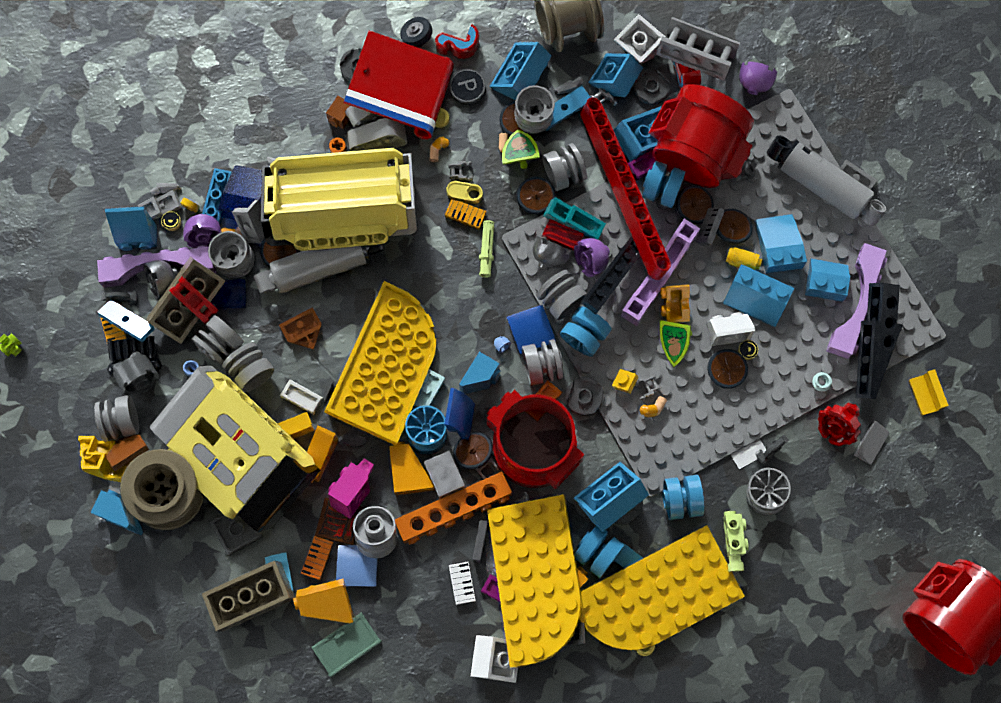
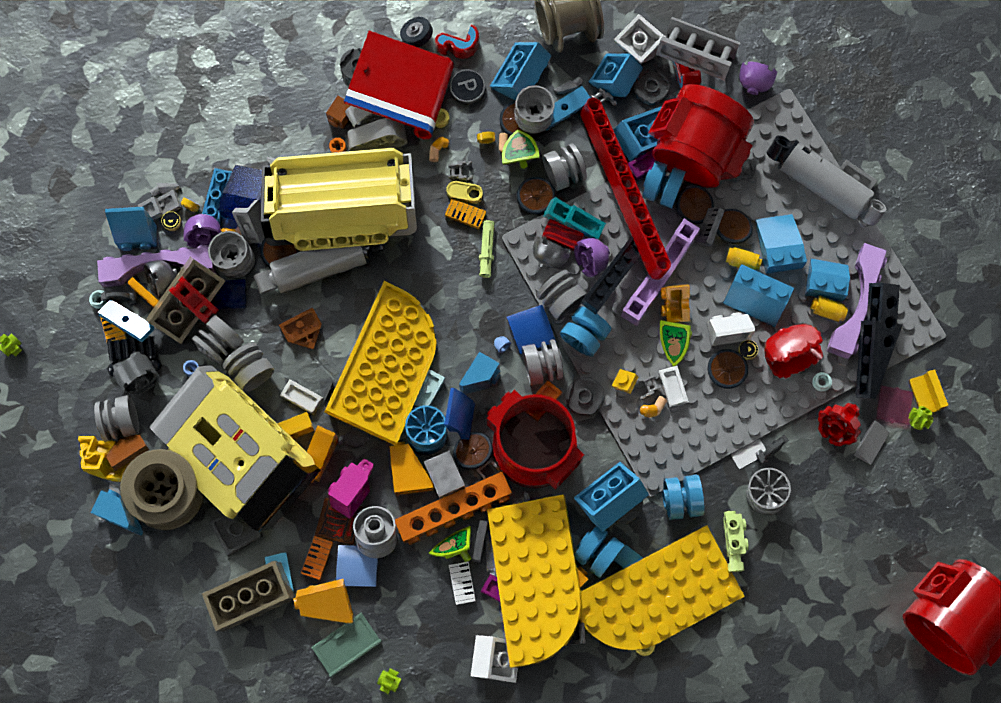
(93, 299): none -> light aqua plate
(143, 292): none -> light orange tile
(389, 681): none -> lime gear
(453, 545): none -> shield
(486, 137): none -> yellow tile
(673, 386): none -> white tile
(793, 350): none -> red animal
(829, 308): none -> yellow head
(894, 405): none -> clear pink piece
(921, 418): none -> lime gear

